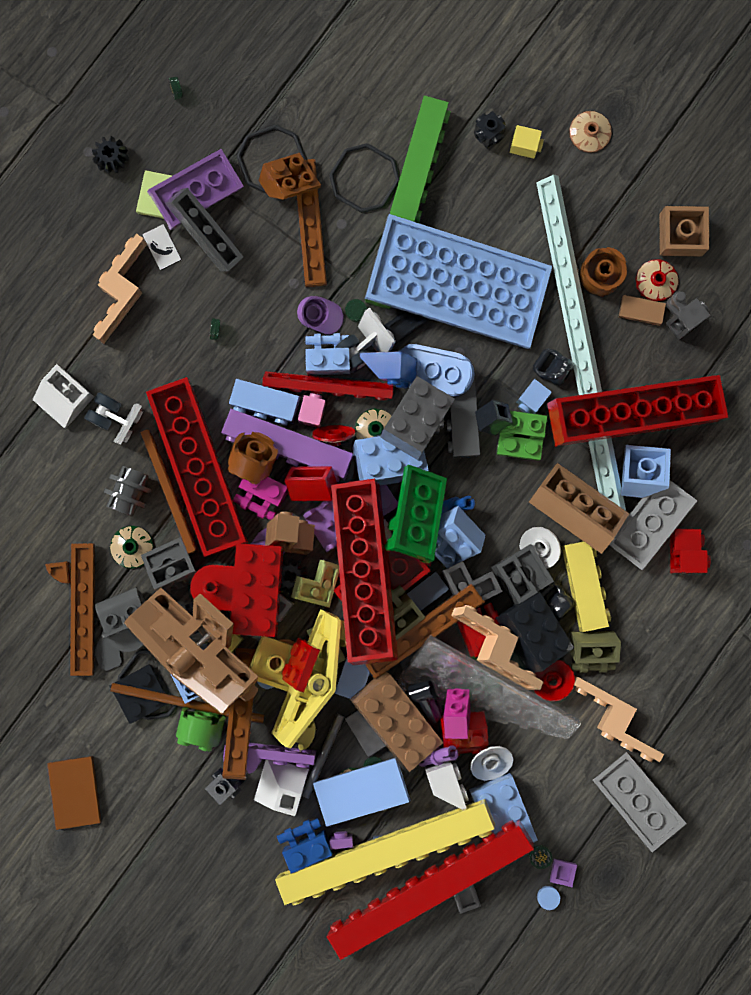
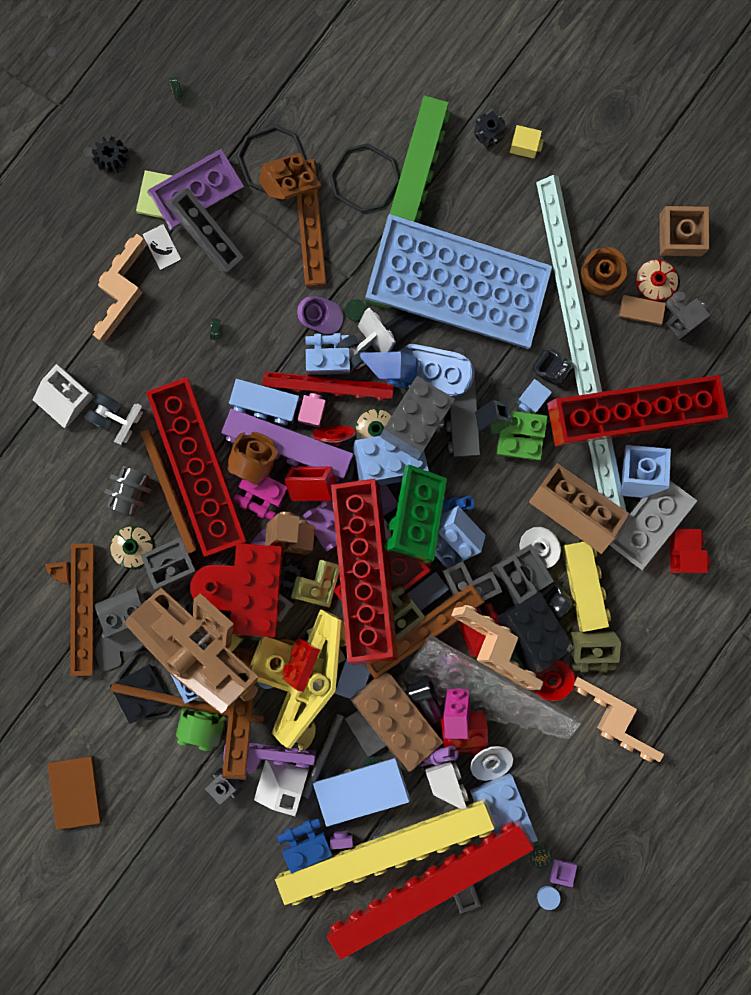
(585, 139): tan dish -> none
(639, 802): light grey hinge -> none

